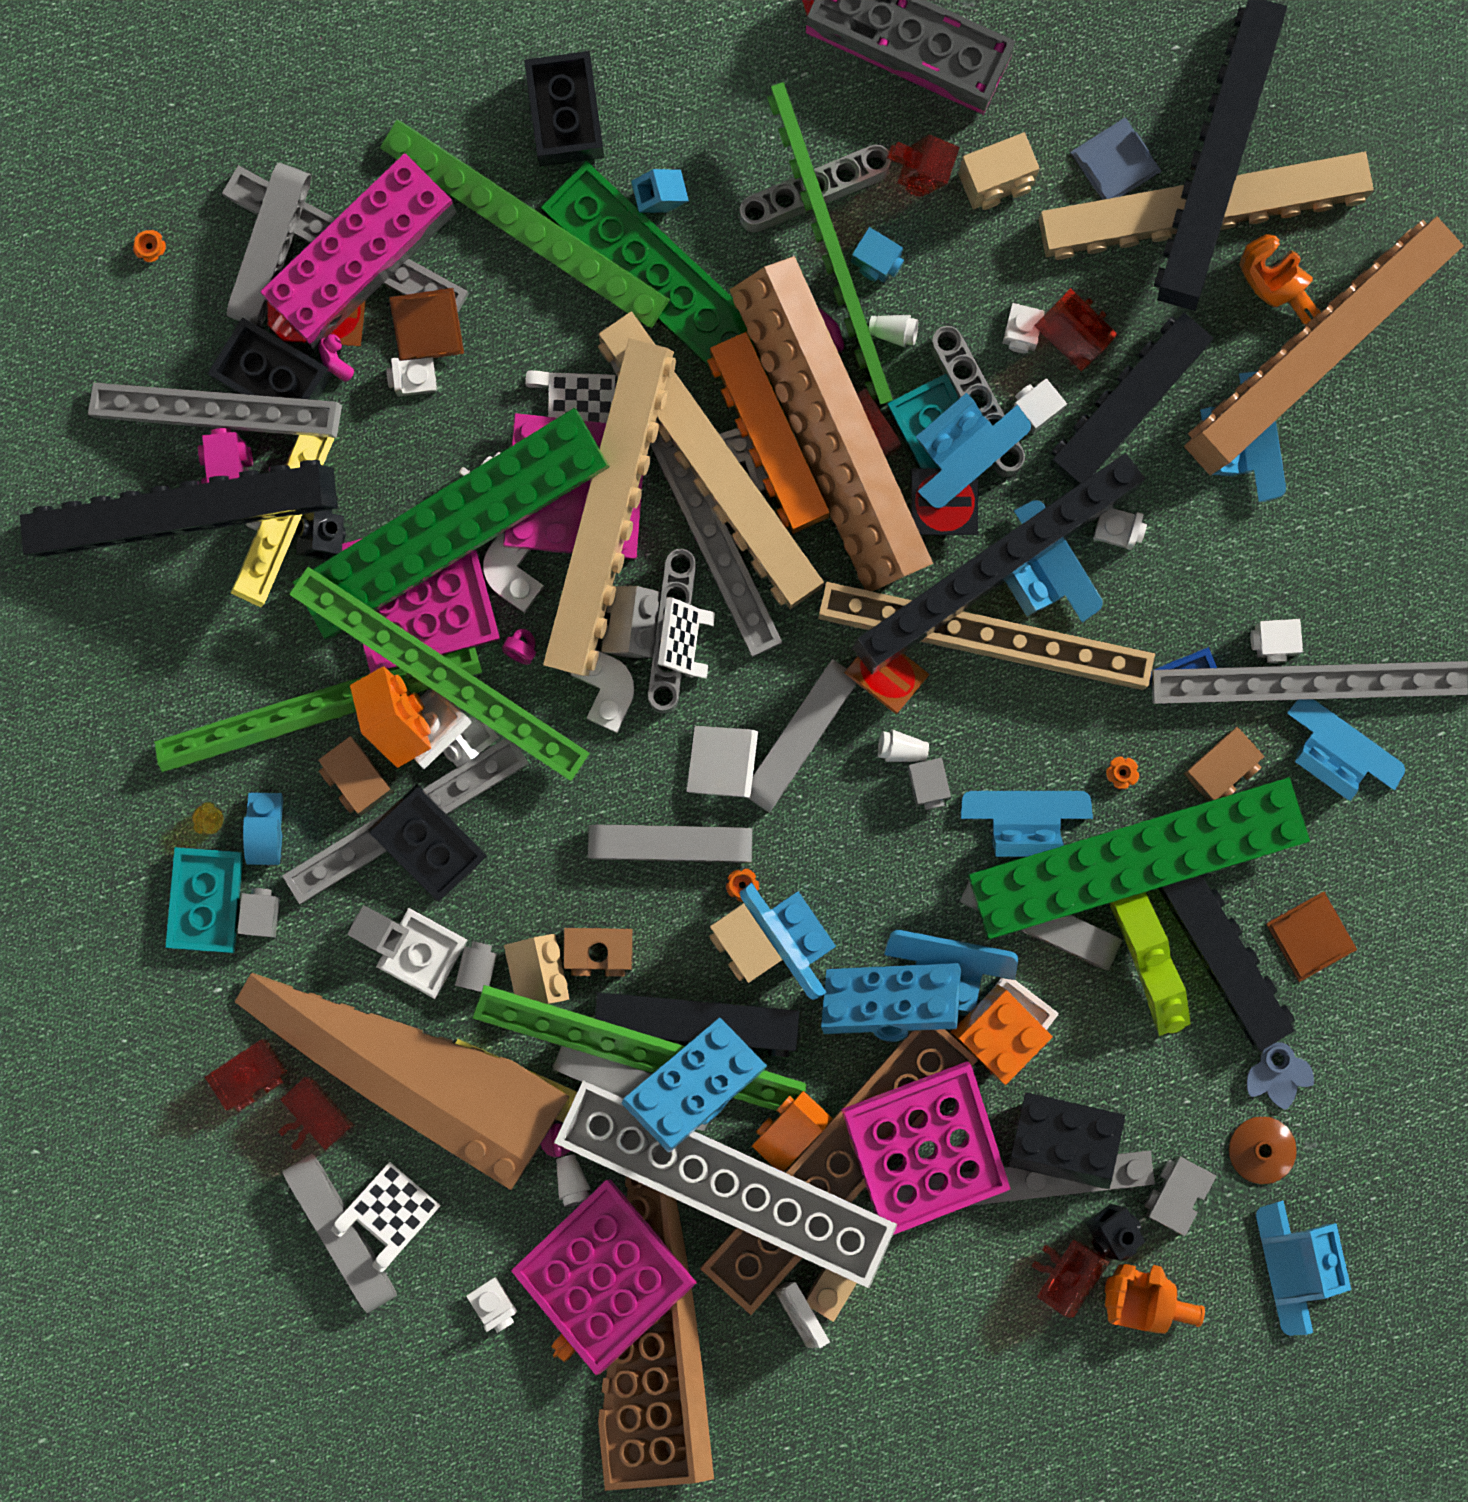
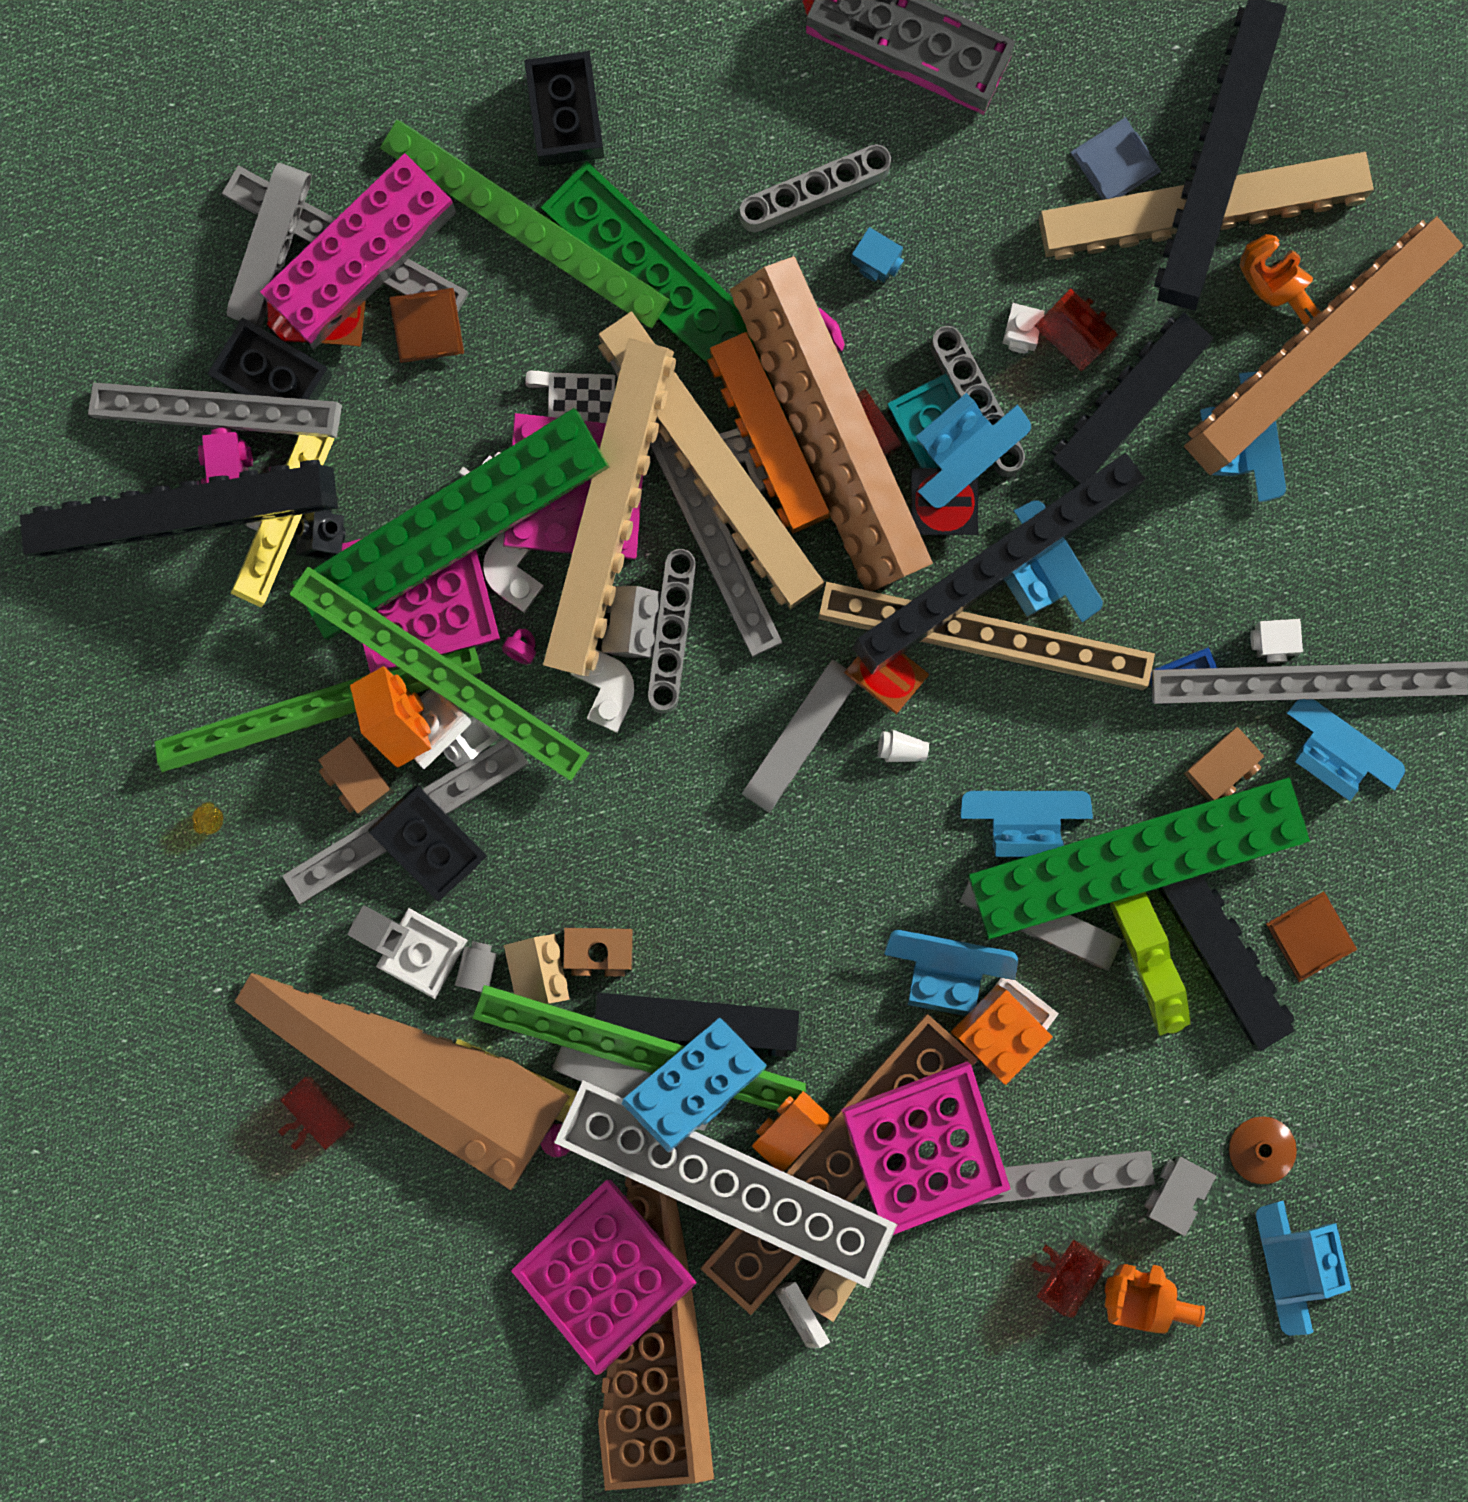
(144, 238): orange plate -> none
(204, 900): teal plate -> none
(247, 1075): clear red brick -> none
(258, 913): light grey brick -> none
(263, 829): dark azure brick -> none
(330, 359): dark pink arm -> none
(351, 1250): light grey beam -> none
(391, 1211): white flag -> none
(412, 376): white bracket -> none
(492, 1305): white bracket -> none
(563, 1348): orange plate -> none
(571, 1181): white cone -> none
(659, 191): dark azure brick -> none
(670, 843): light grey beam -> none
(680, 637): white flag -> none
(722, 761): white tile -> none
(740, 876): orange plate -> none
(745, 944): tan brick -> none
(794, 935): dark azure plate -> none
(824, 231): bright green plate -> none
(891, 1000): dark azure plate -> none
(894, 329): white cone -> none
(925, 164): clear red brick -> none
(929, 783): light grey brick -> none
(999, 172): tan brick -> none
(1040, 404): white brick -> none
(1067, 1140): black brick -> none
(1113, 772): orange plate -> none
(1115, 1232): black brick -> none
(1120, 528): white bracket -> none
(1280, 1080): sand blue plate -> none

